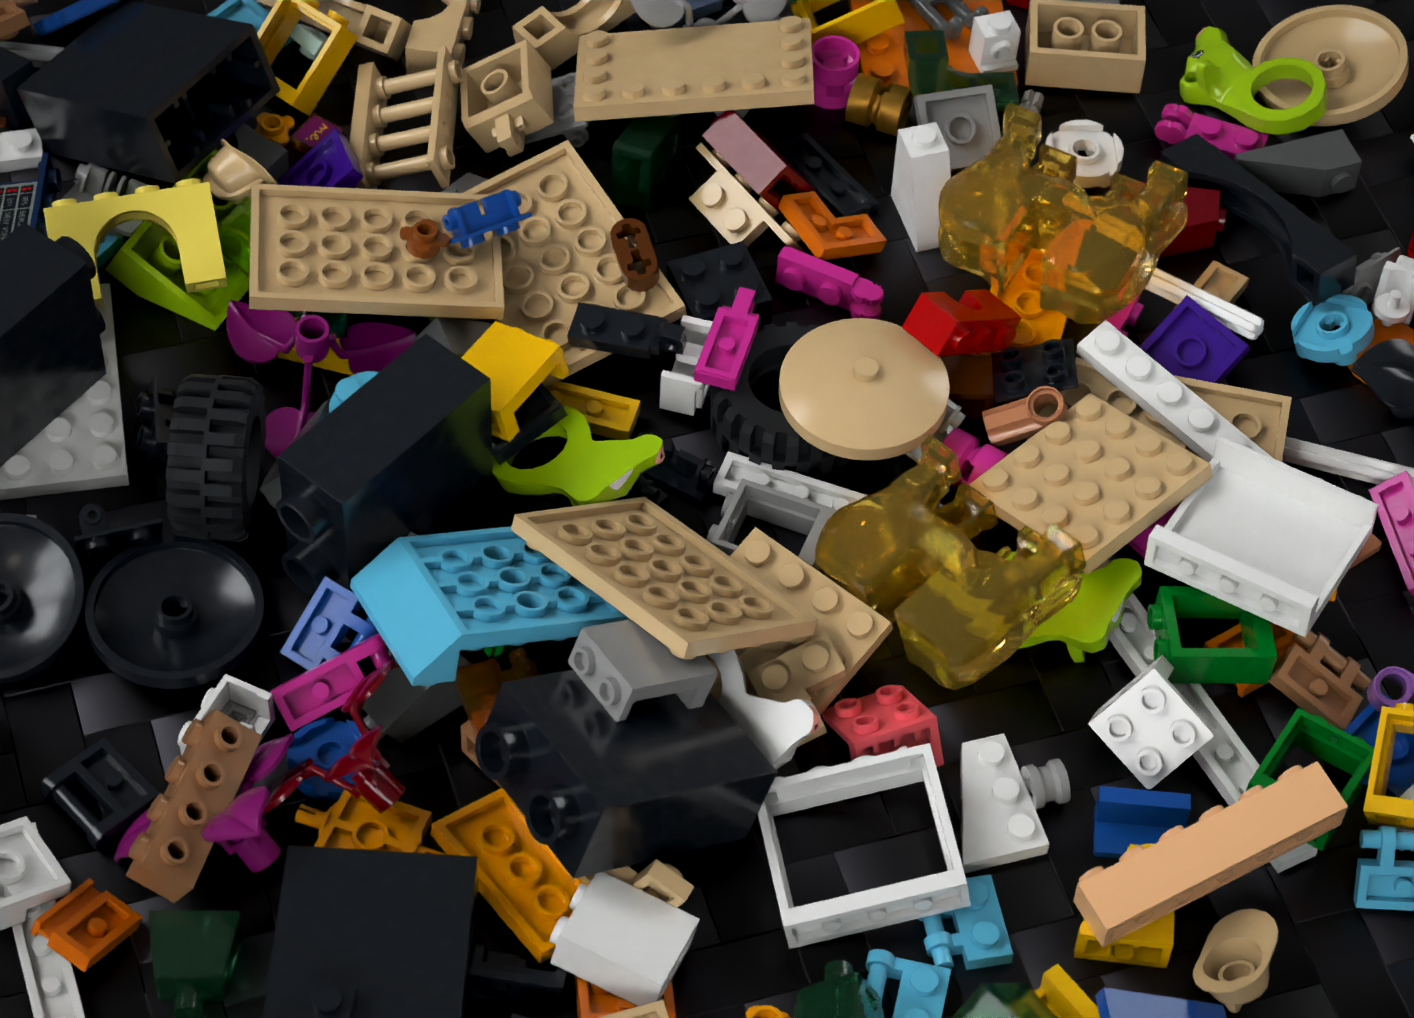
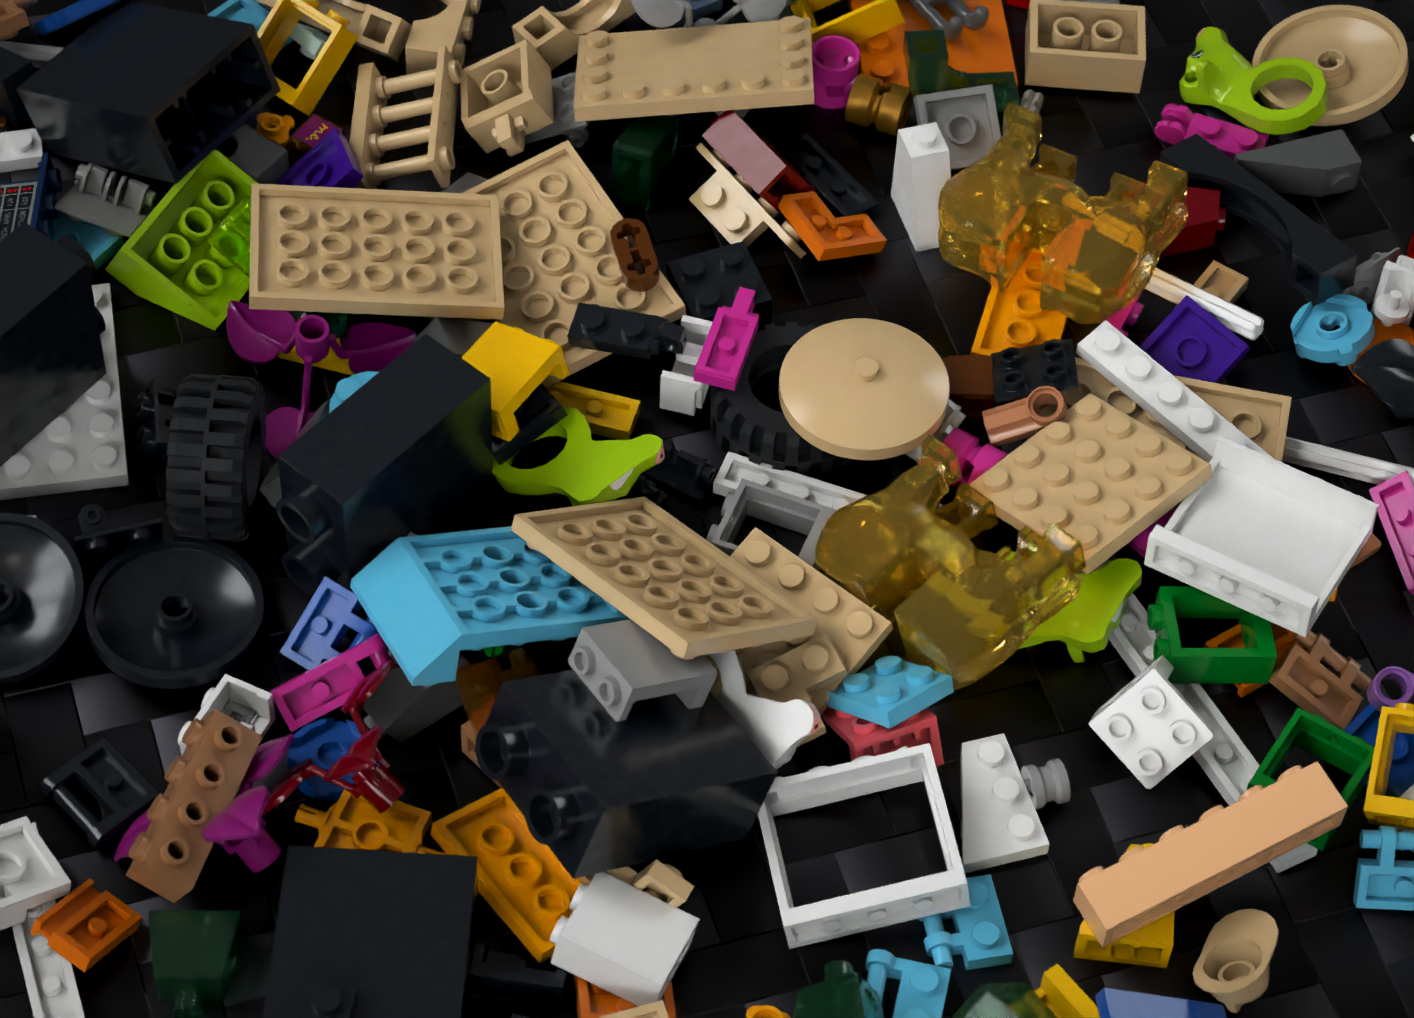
(181, 210): light yellow arch -> none
(233, 172): tan piece -> none
(424, 239): dark orange plate -> none
(500, 215): blue hinge -> none
(829, 283): dark pink hinge -> none
(890, 691): none -> medium azure plate
(969, 326): red arch -> none
(994, 42): white brick -> none
(1103, 151): white plate -> none
(1135, 817): blue panel -> none

